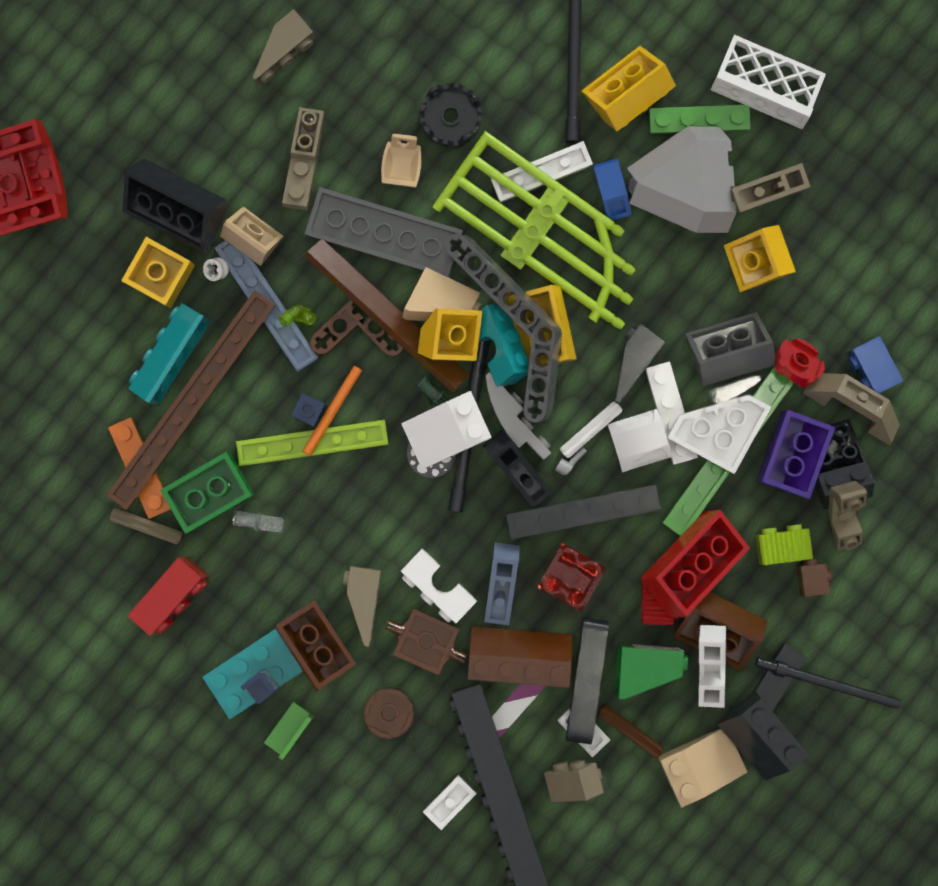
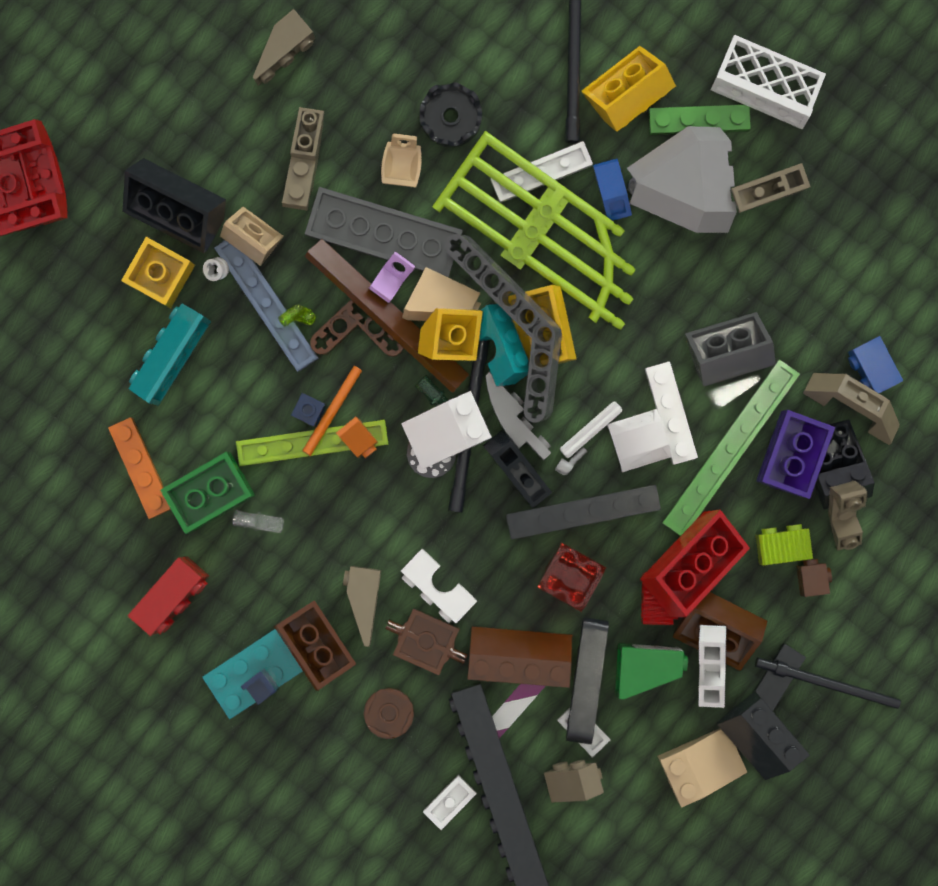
(146, 526): dark tan axle -> none
(191, 400): reddish brown plate -> none
(289, 729): bright green panel -> none
(358, 438): none -> orange slope
(390, 279): none -> lavender bracket
(502, 583): sand blue slope -> none
(630, 731): reddish brown axle -> none
(636, 355): slope -> none
(721, 430): white plate -> none
(759, 258): yellow slope -> none
(786, 362): red plate -> none

